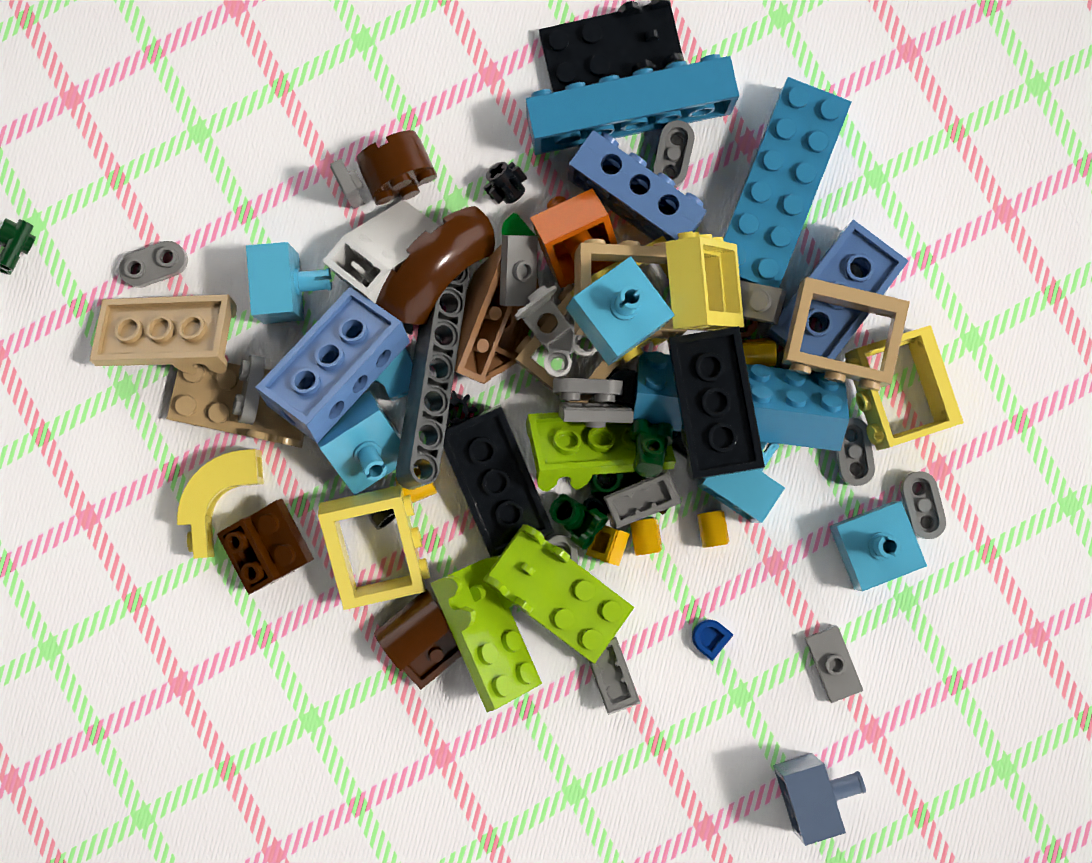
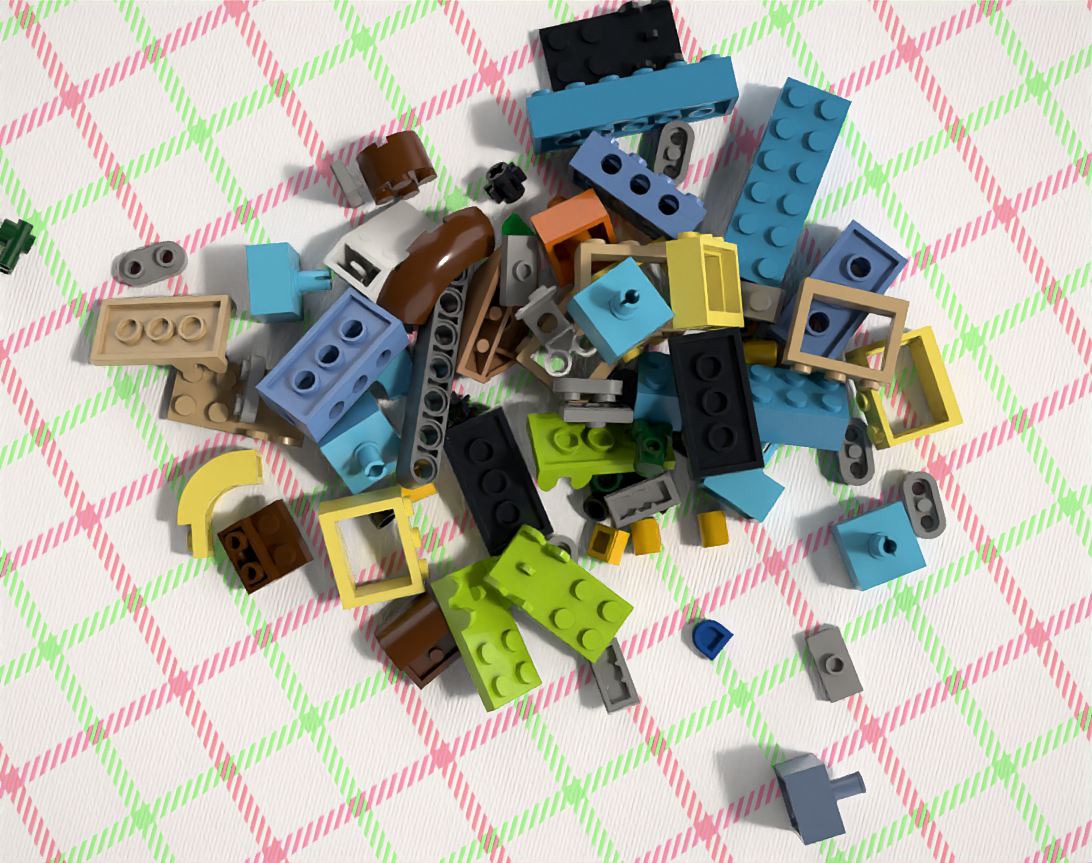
(582, 523): dark green plate -> none

